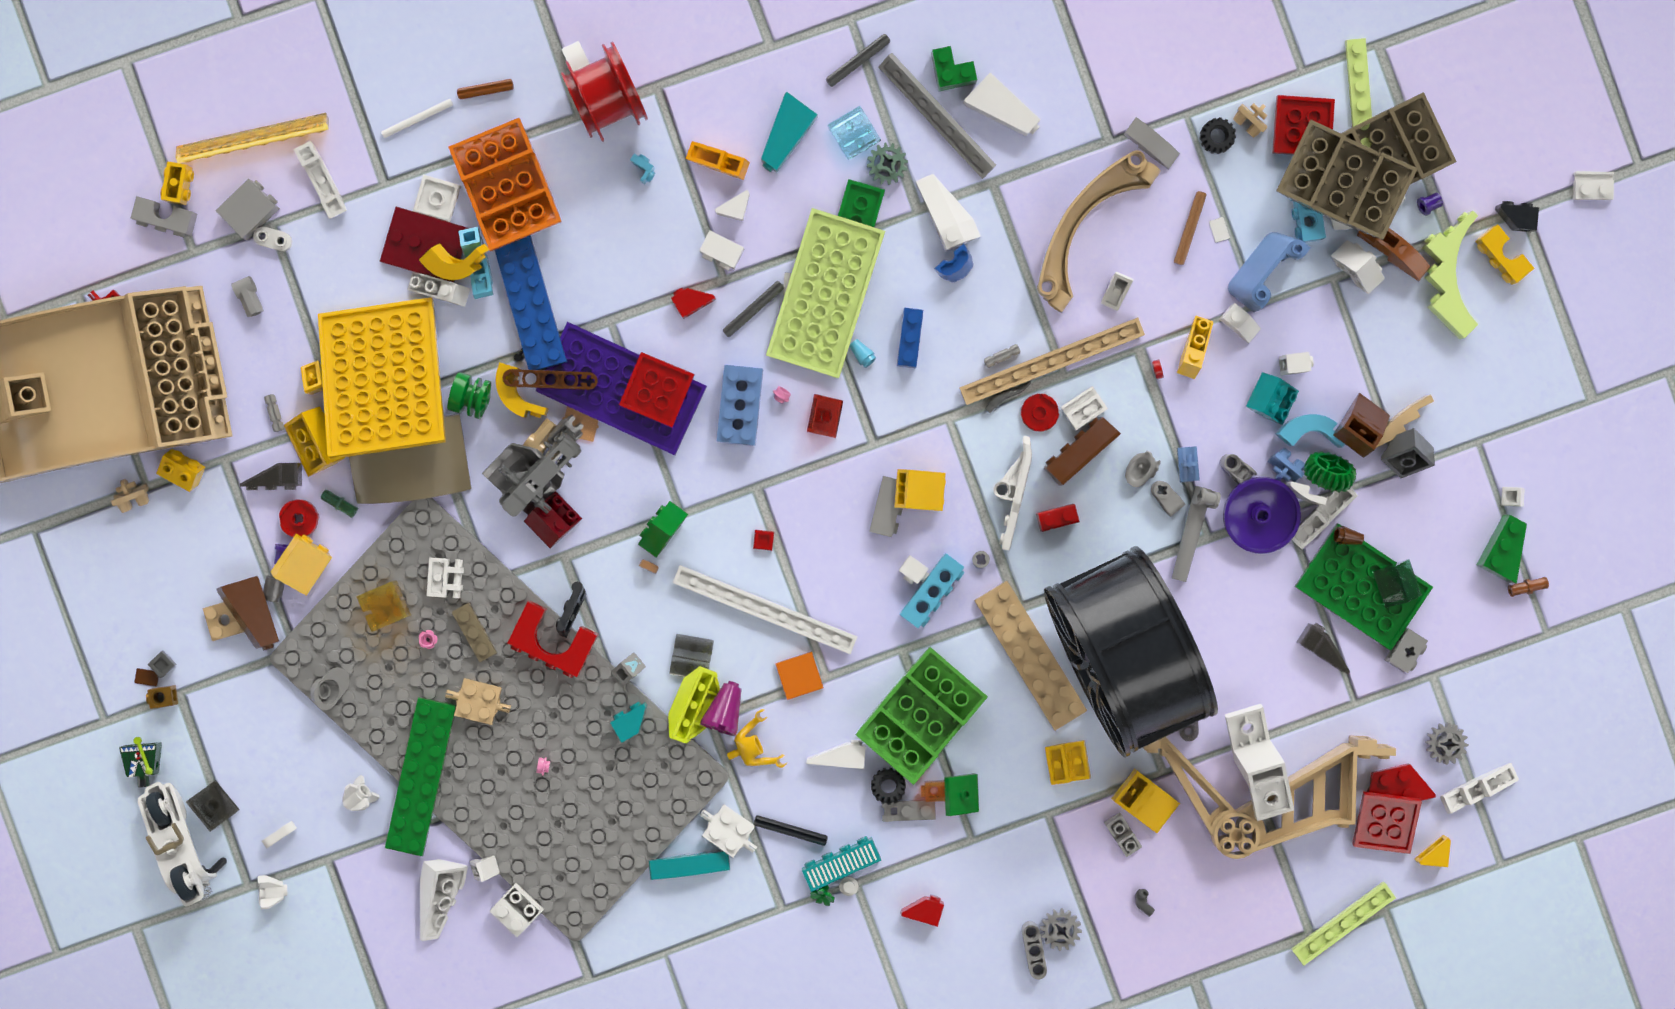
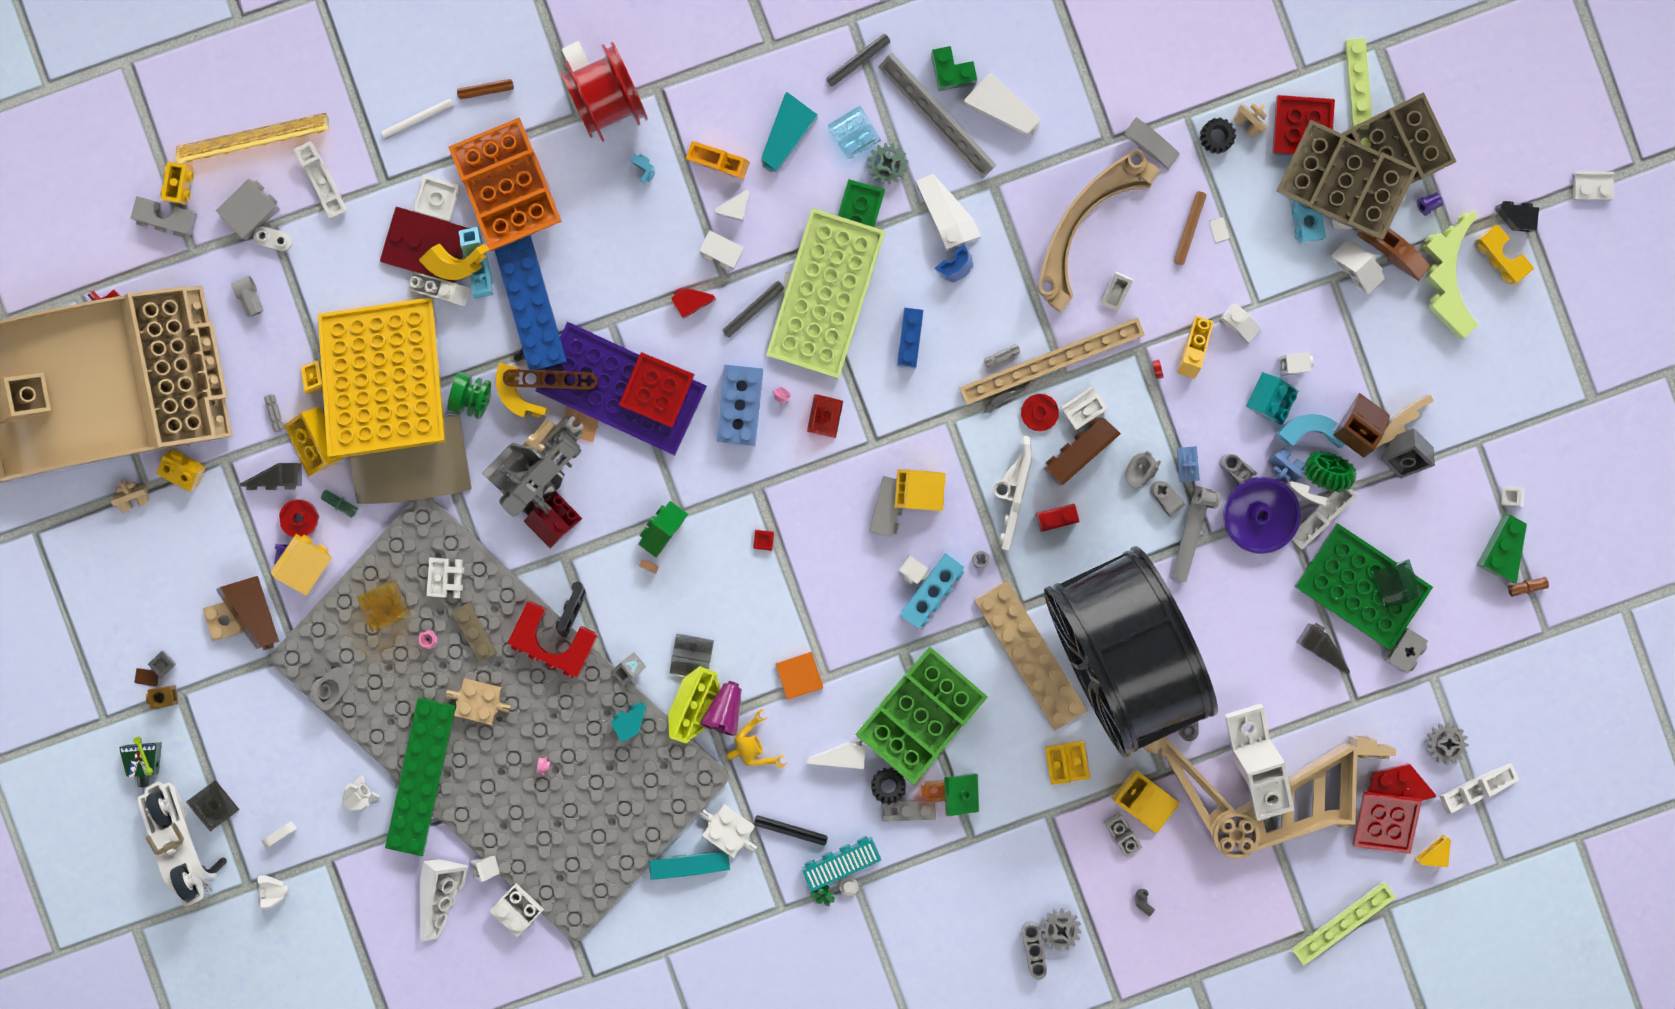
(273, 589): flat silver brick -> none
(765, 609): white plate -> none
(862, 353): medium azure cone -> none
(925, 910): red slope -> none
(1248, 282): medium blue windscreen -> none
(1347, 536): reddish brown cone -> none

